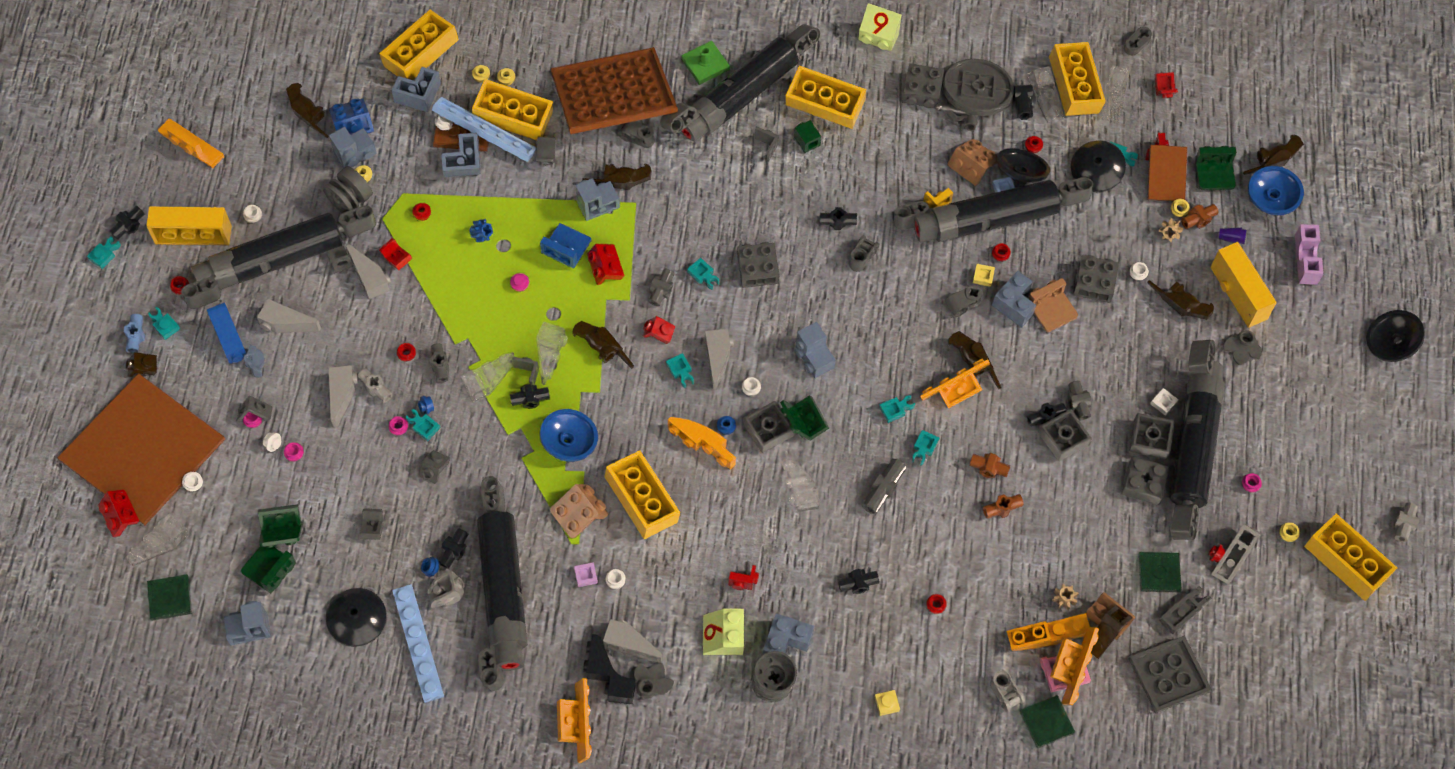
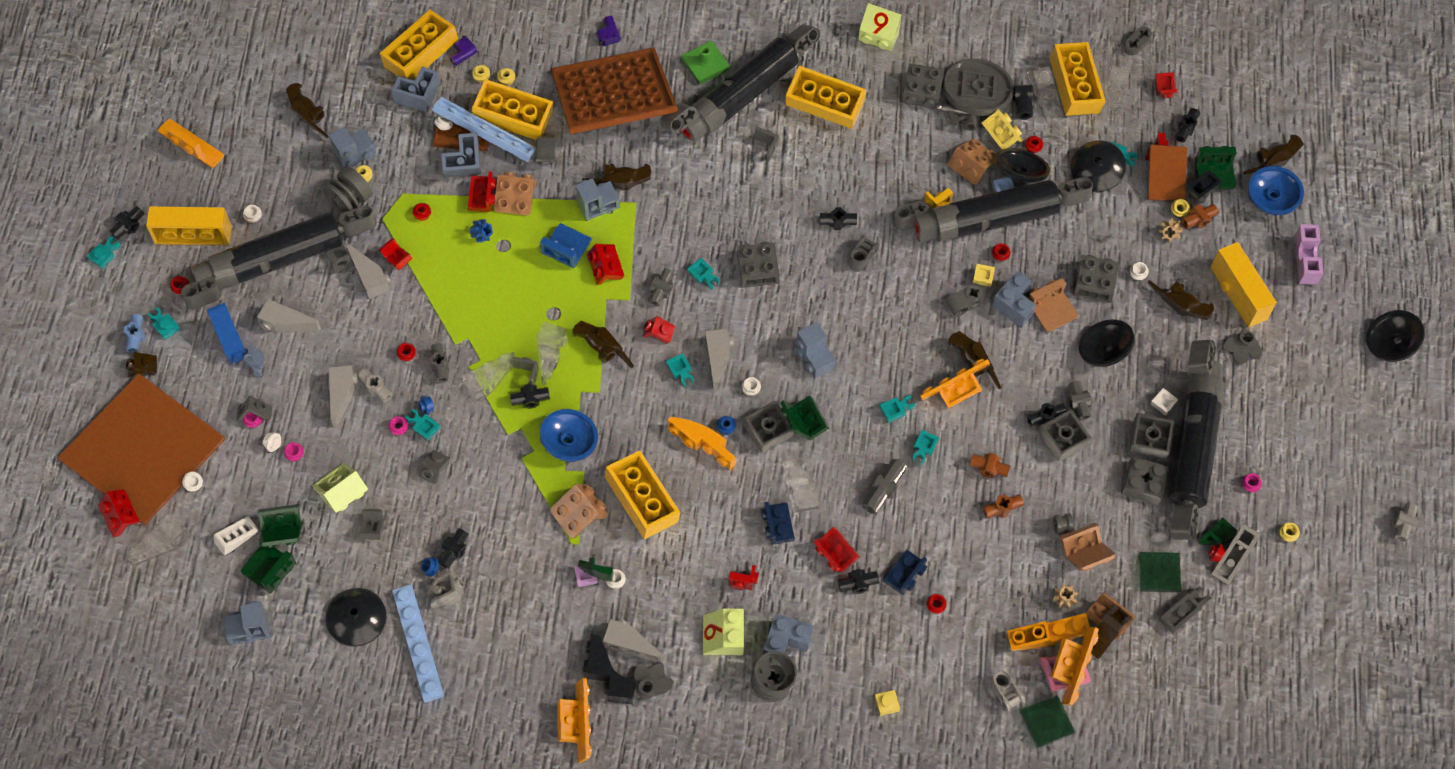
(169, 597): clear green tile -> none
(225, 534): none -> white slope
(340, 487): none -> yellowish green slope
(351, 115): blue bracket -> none
(465, 50): none -> dark purple piece
(481, 193): none -> red bracket
(501, 588): piece -> none
(514, 193): none -> medium nougat bracket
(519, 282): dark pink plate -> none
(600, 572): none -> dark green slope
(609, 34): none -> dark purple piece
(637, 133): dark grey piece -> none
(779, 523): none -> dark blue bracket
(807, 136): dark green brick -> none
(836, 550): none -> red bracket
(905, 572): none -> dark blue bracket
(1001, 130): none -> light yellow bracket
(1063, 523): none -> dark grey wheel
(1085, 548): none -> medium nougat bracket
(1106, 343): none -> black dish
(1170, 674): dark grey plate -> none
(1187, 125): none -> black axle
(1204, 186): none -> black slope
(1219, 534): none -> dark green slope
(1233, 235): dark purple cone -> none
(1350, 557): yellow brick -> none

